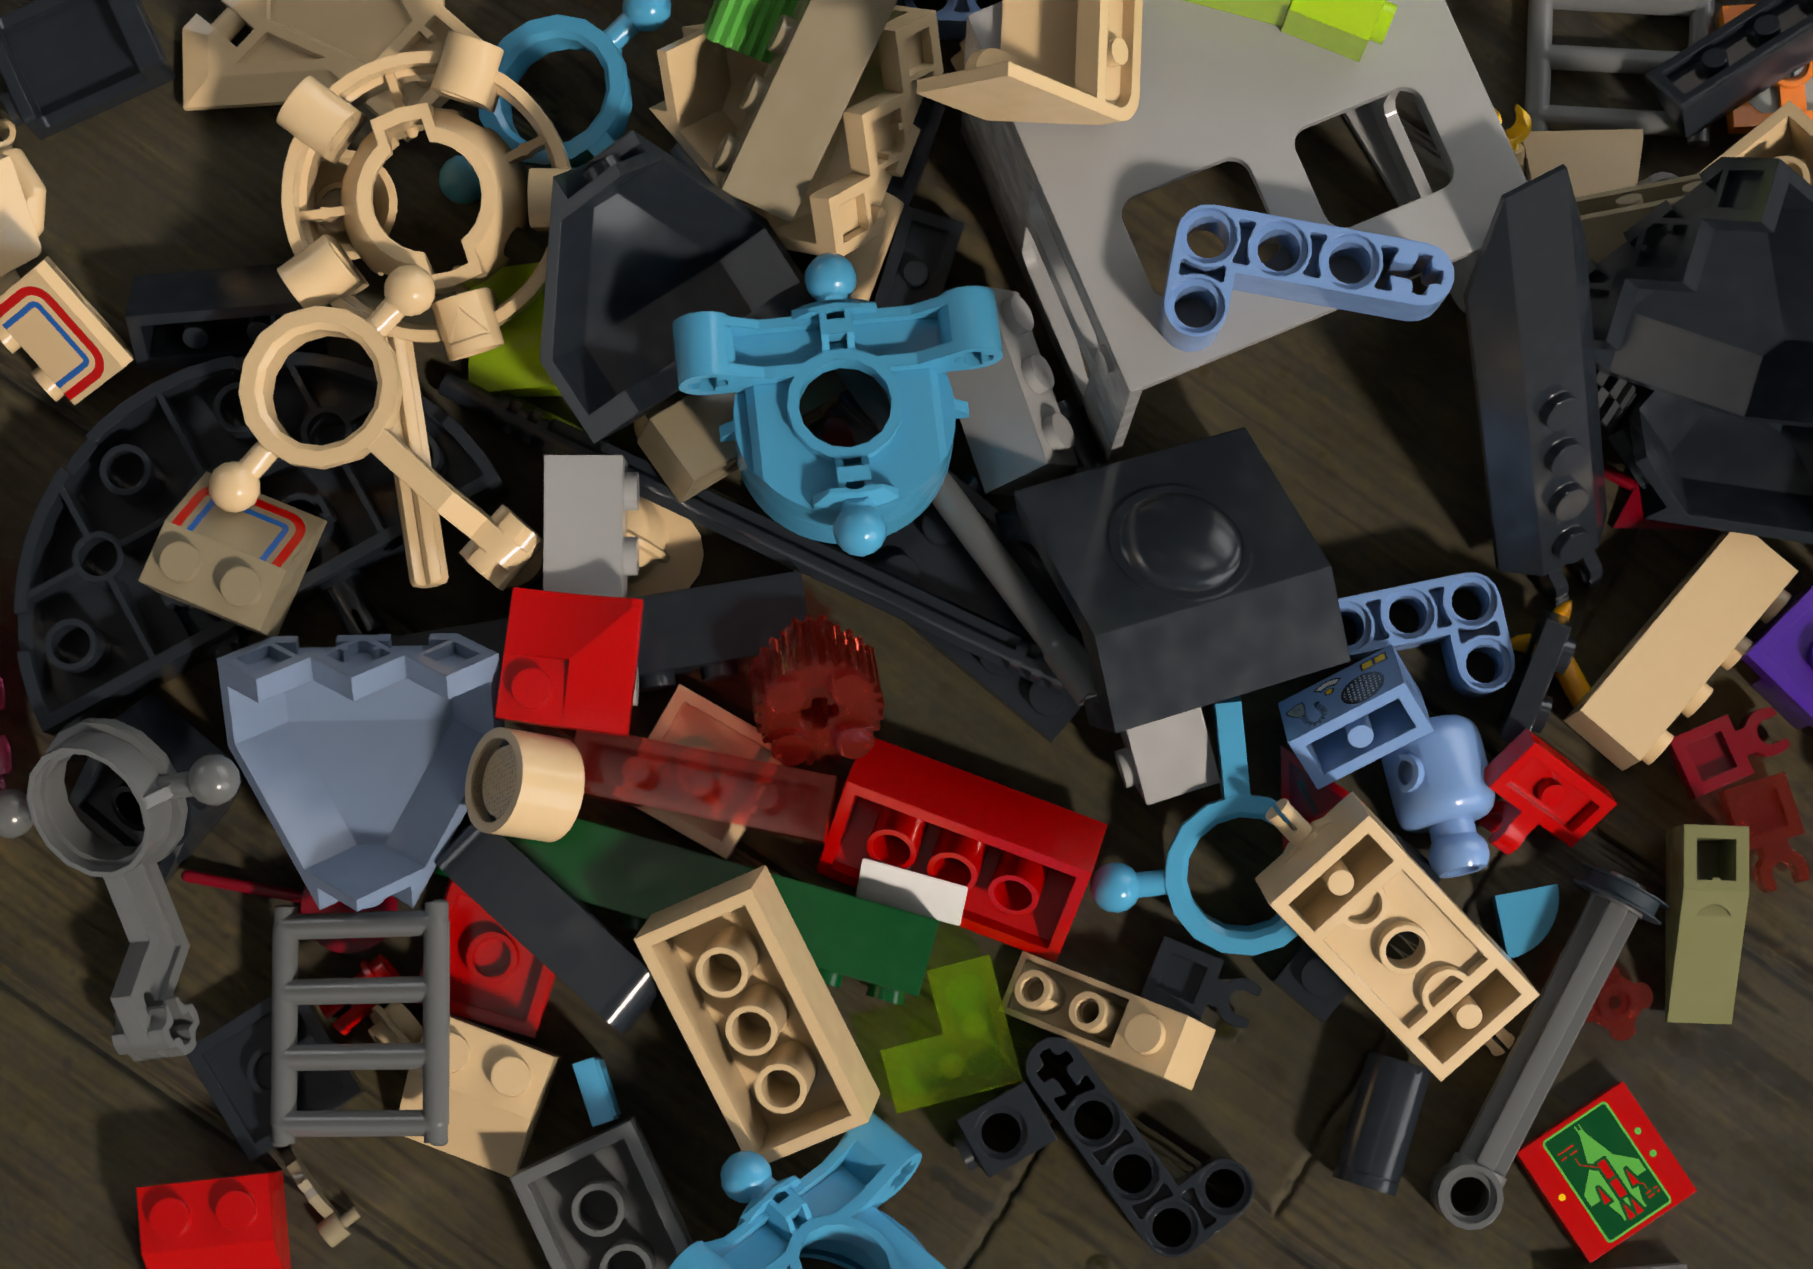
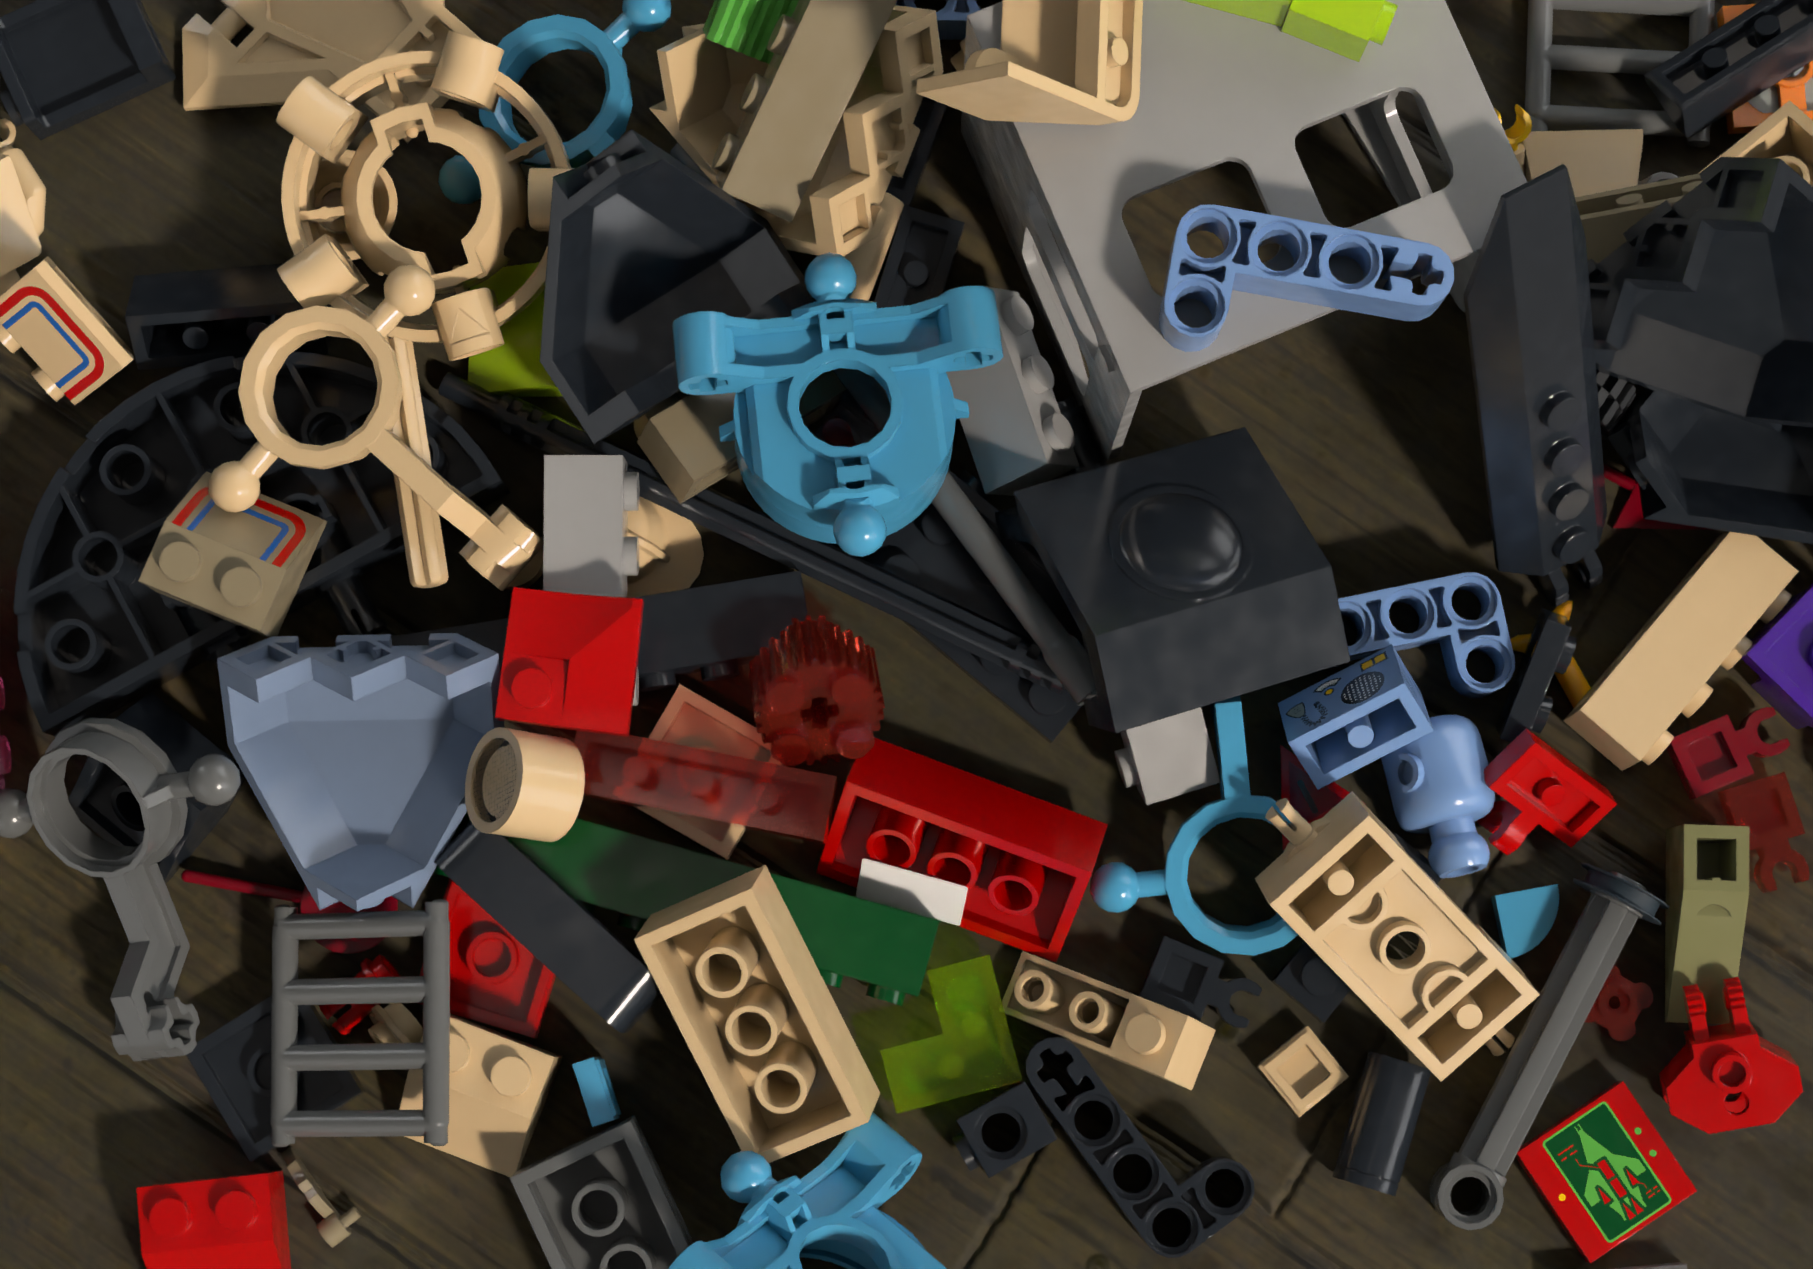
(1302, 1071): none -> tan tile
(1724, 1062): none -> red hinge

